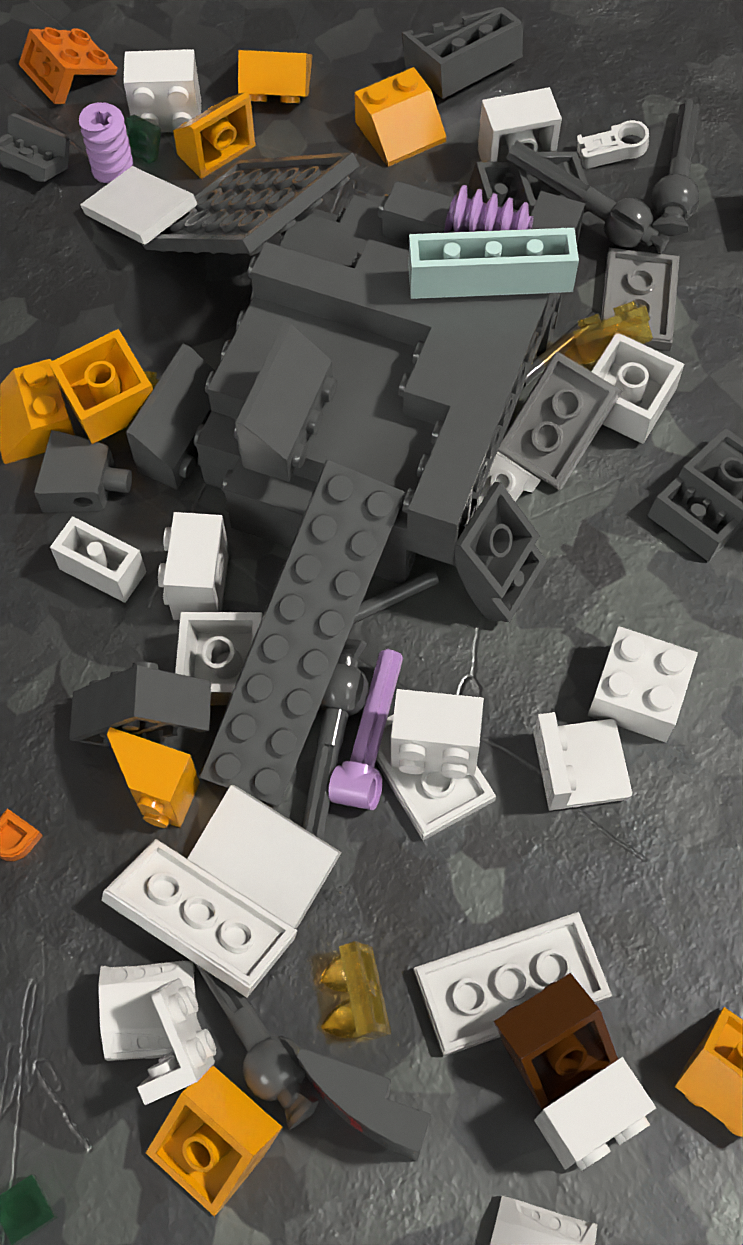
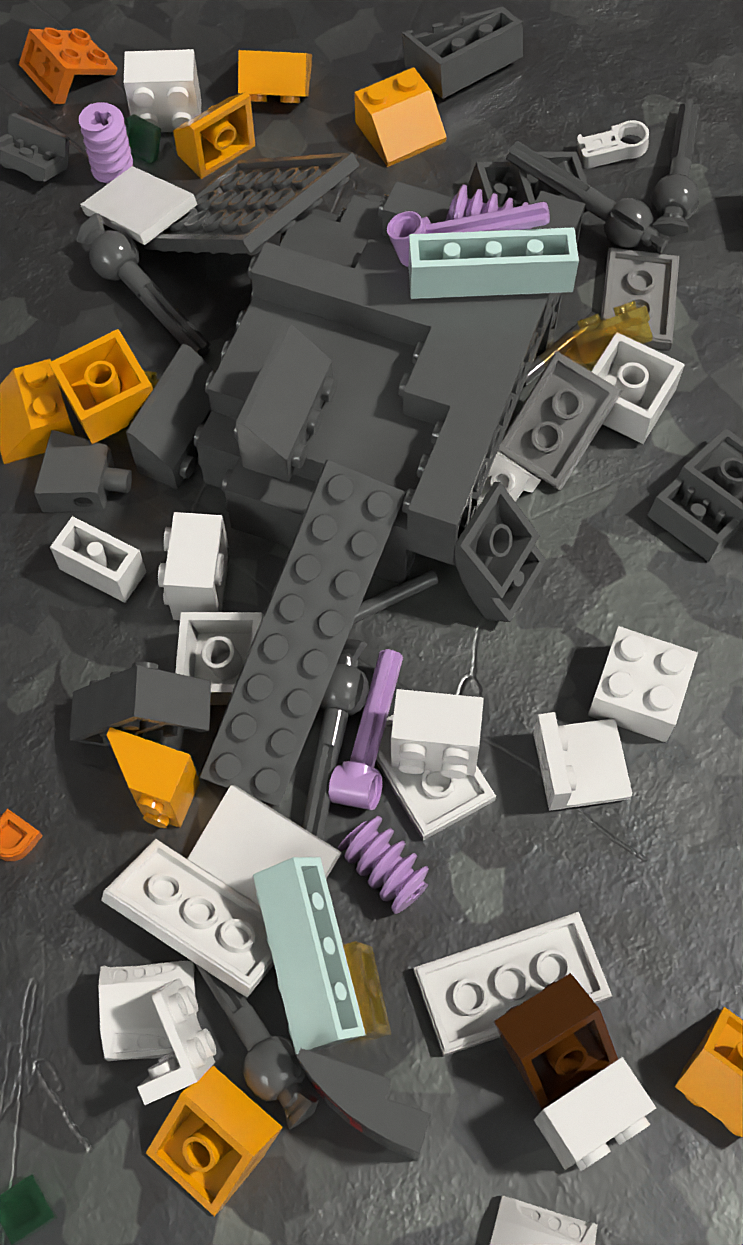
(116, 258): none -> dark grey piece
(308, 954): none -> light aqua brick
(384, 864): none -> lavender piece
(507, 219): none -> lavender axle
(524, 117): white brick -> none

